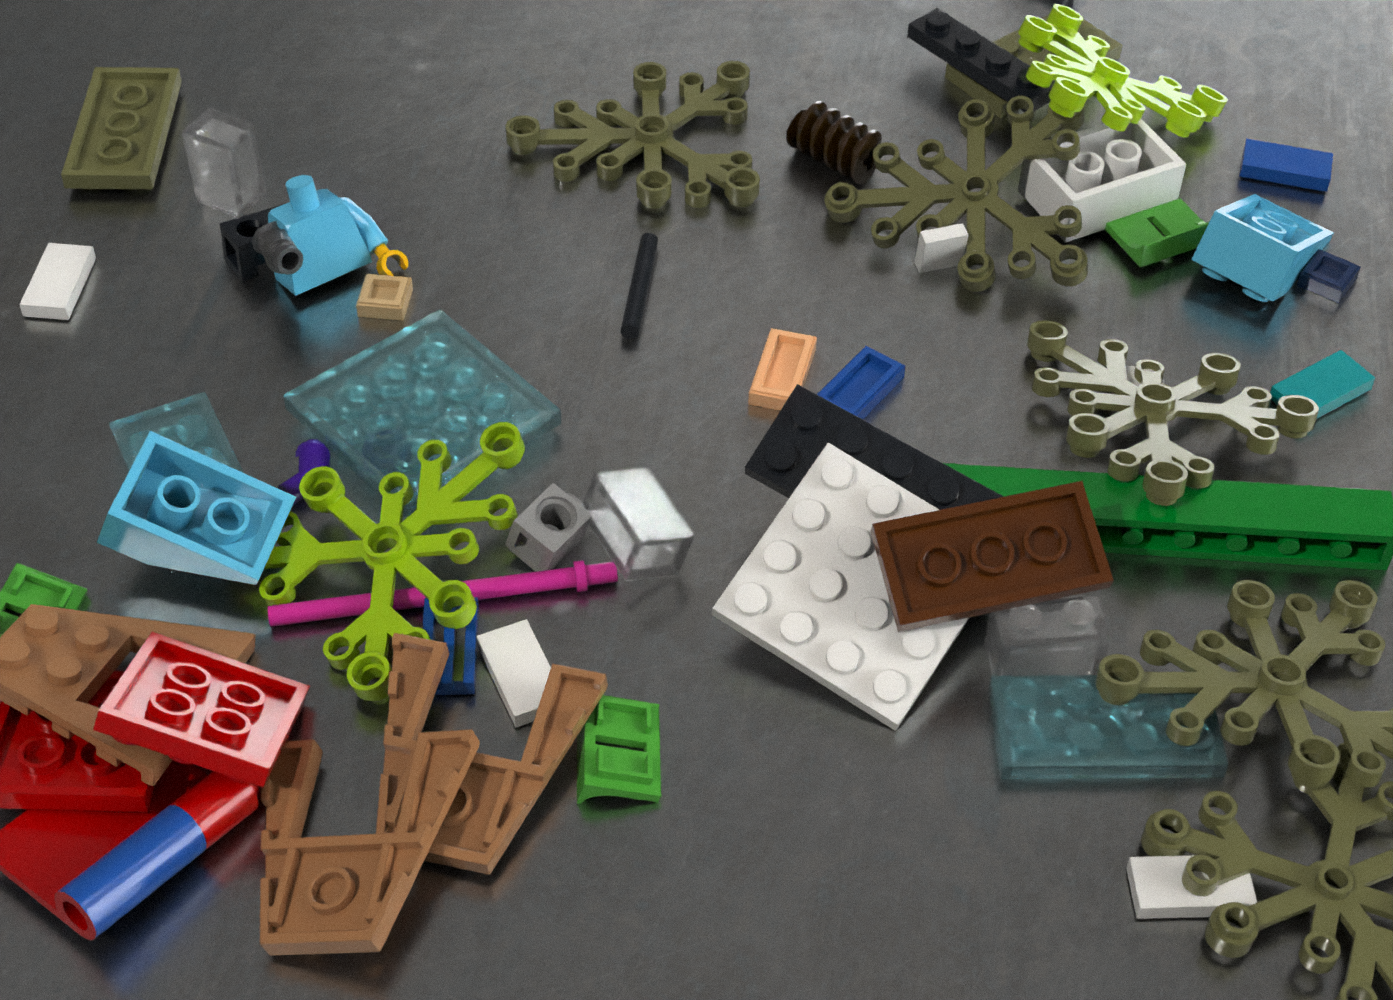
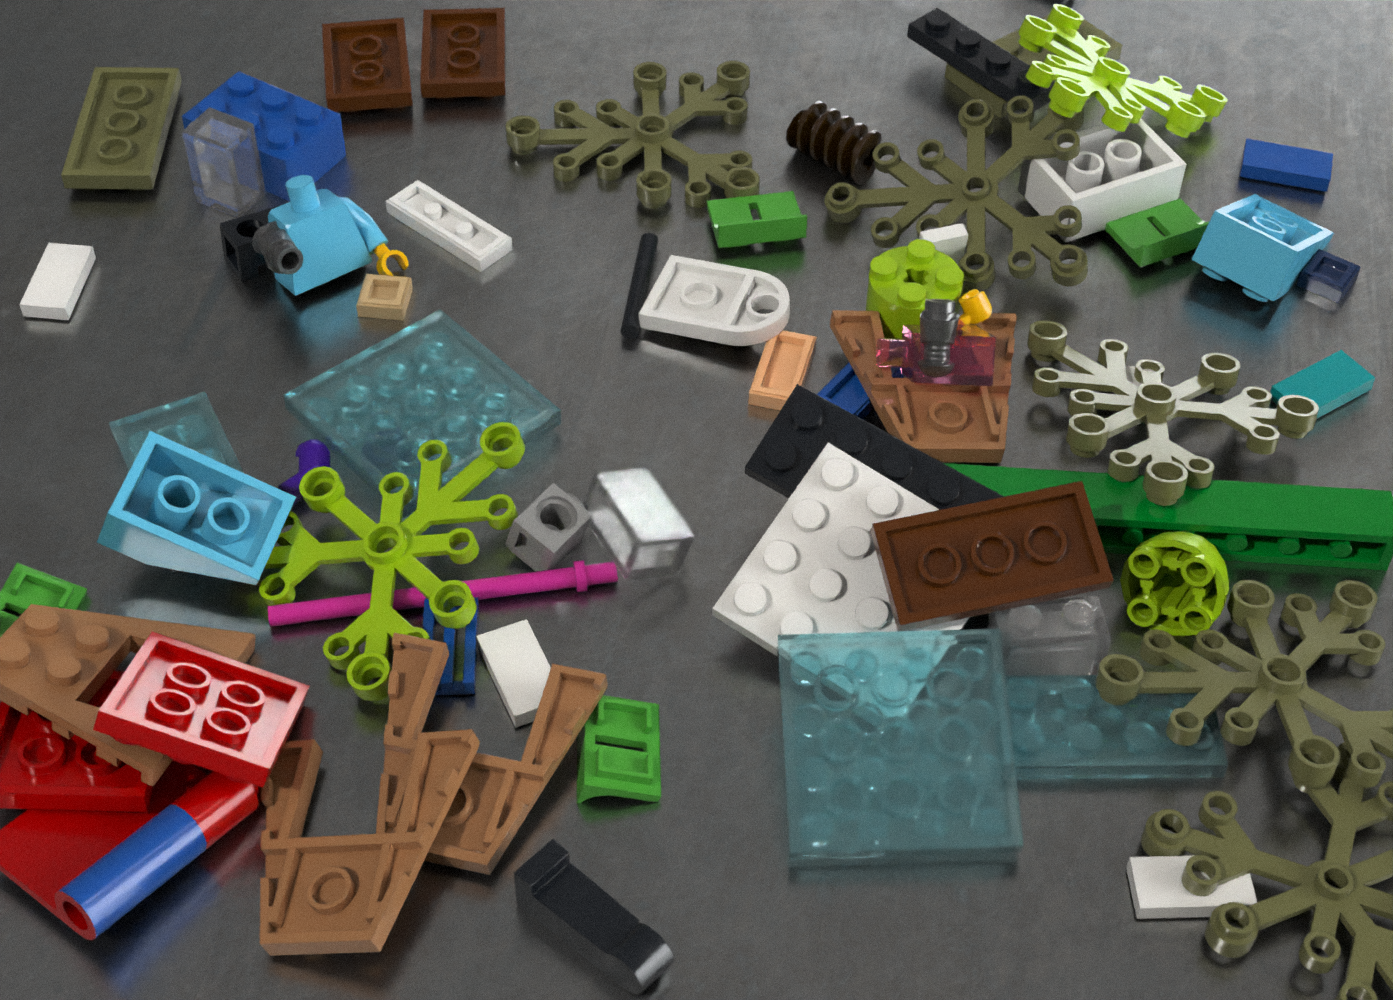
(290, 131): none -> blue brick
(366, 65): none -> reddish brown plate
(449, 225): none -> white tile
(463, 53): none -> reddish brown plate
(590, 919): none -> black leg
(716, 303): none -> white plate
(777, 213): none -> bright green piece
(897, 744): none -> clear light blue plate
(905, 279): none -> lime brick
(937, 419): none -> medium nougat wing
(944, 344): none -> torso
(1178, 578): none -> lime piece

